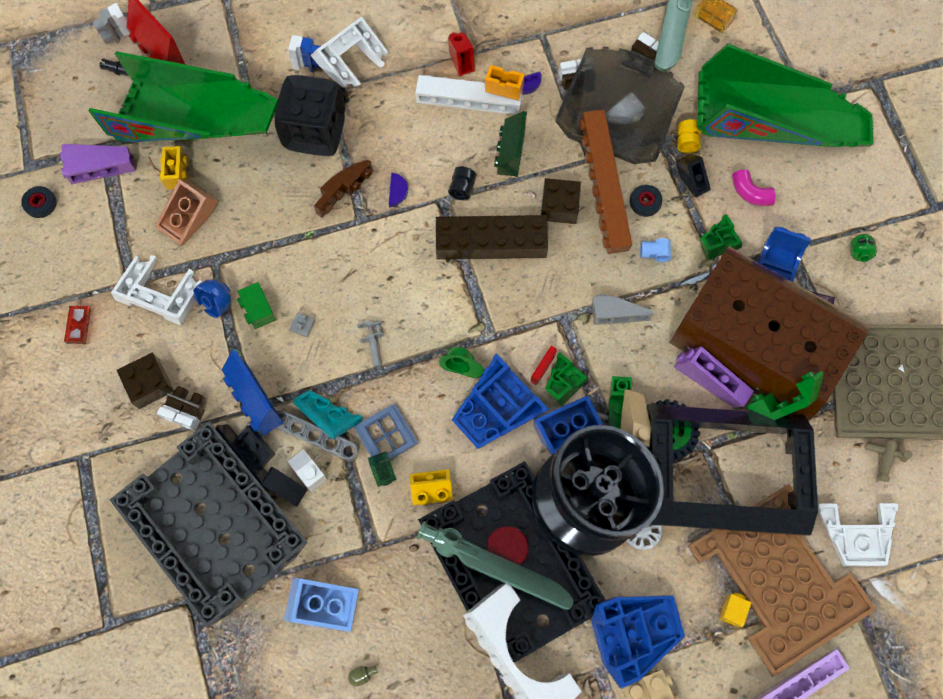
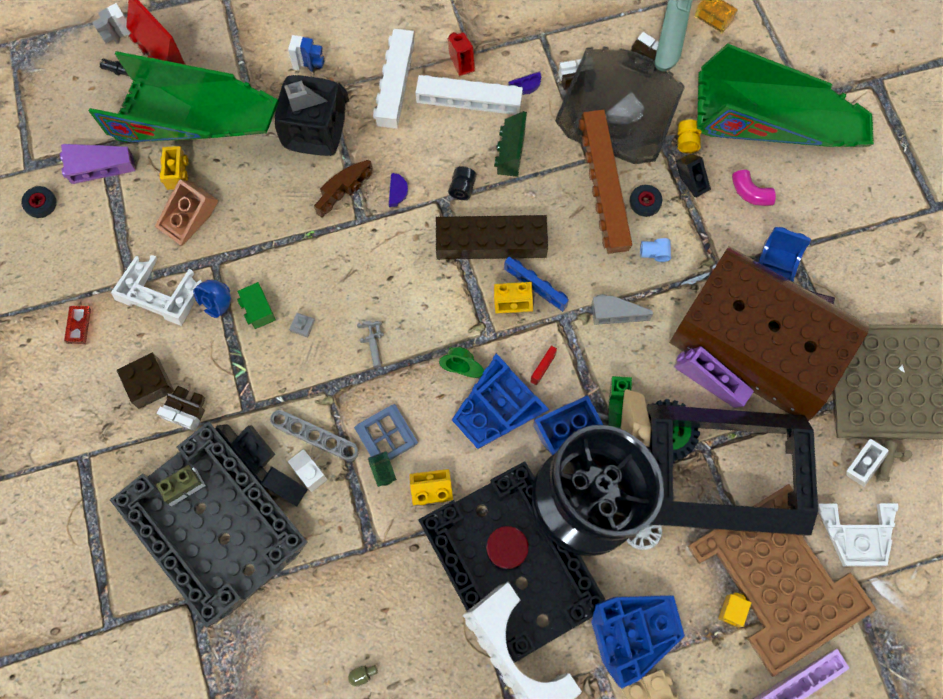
(179, 484): none -> olive hips
(250, 394): blue slope -> none
(301, 96): none -> light grey slope
(321, 604): light blue slope -> none
(325, 415): teal wing -> none
(329, 53): white wedge -> none
(395, 78): none -> white brick
(450, 543): sand green piece -> none
(504, 83): light orange brick -> none
(513, 297): none -> yellow brick
(541, 287): none -> blue plate
(561, 200): dark brown brick -> none
(564, 380): green slope -> none
(719, 238): green slope -> none
(809, 390): green slope -> none
(863, 248): green head -> none
(867, 462): none -> white brick

